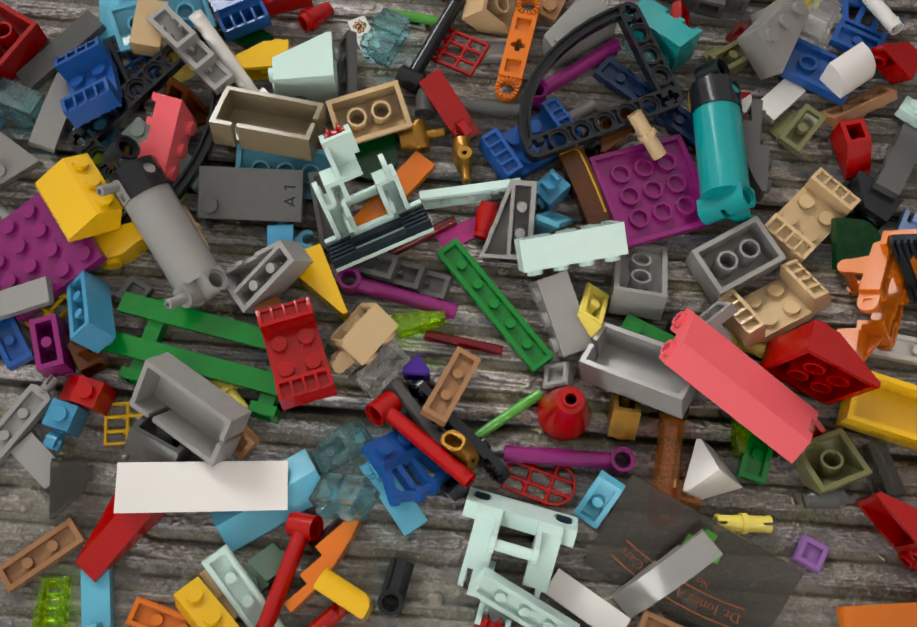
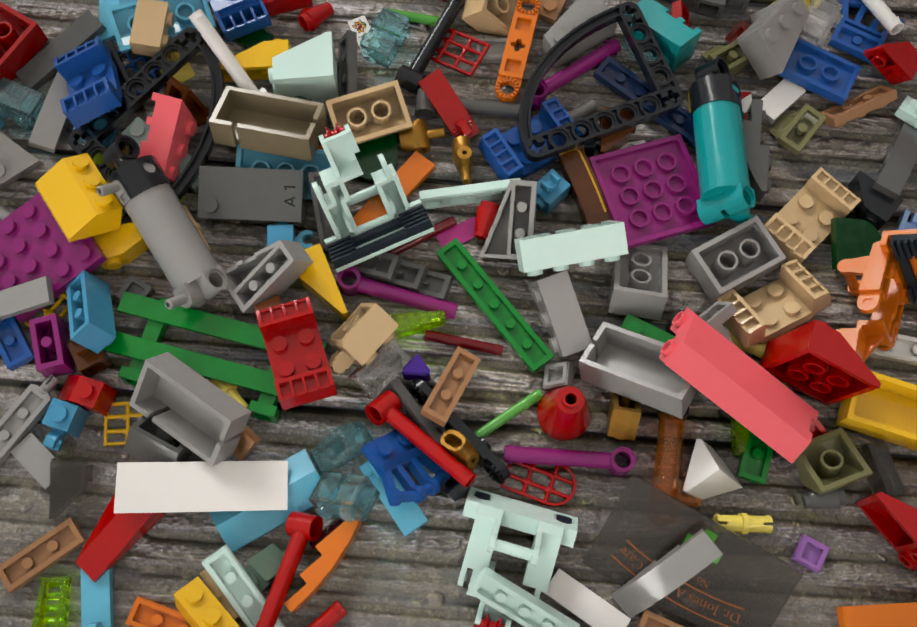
(191, 49): light grey slope -> none
(344, 594): yellow brick -> none
(395, 585): black piece -> none
(550, 222): medium azure slope -> none
(592, 308): light yellow slope -> none
(599, 499): medium azure slope -> none
(647, 134): tan pin -> none
(849, 70): white brick -> none
(852, 147): red slope -> none

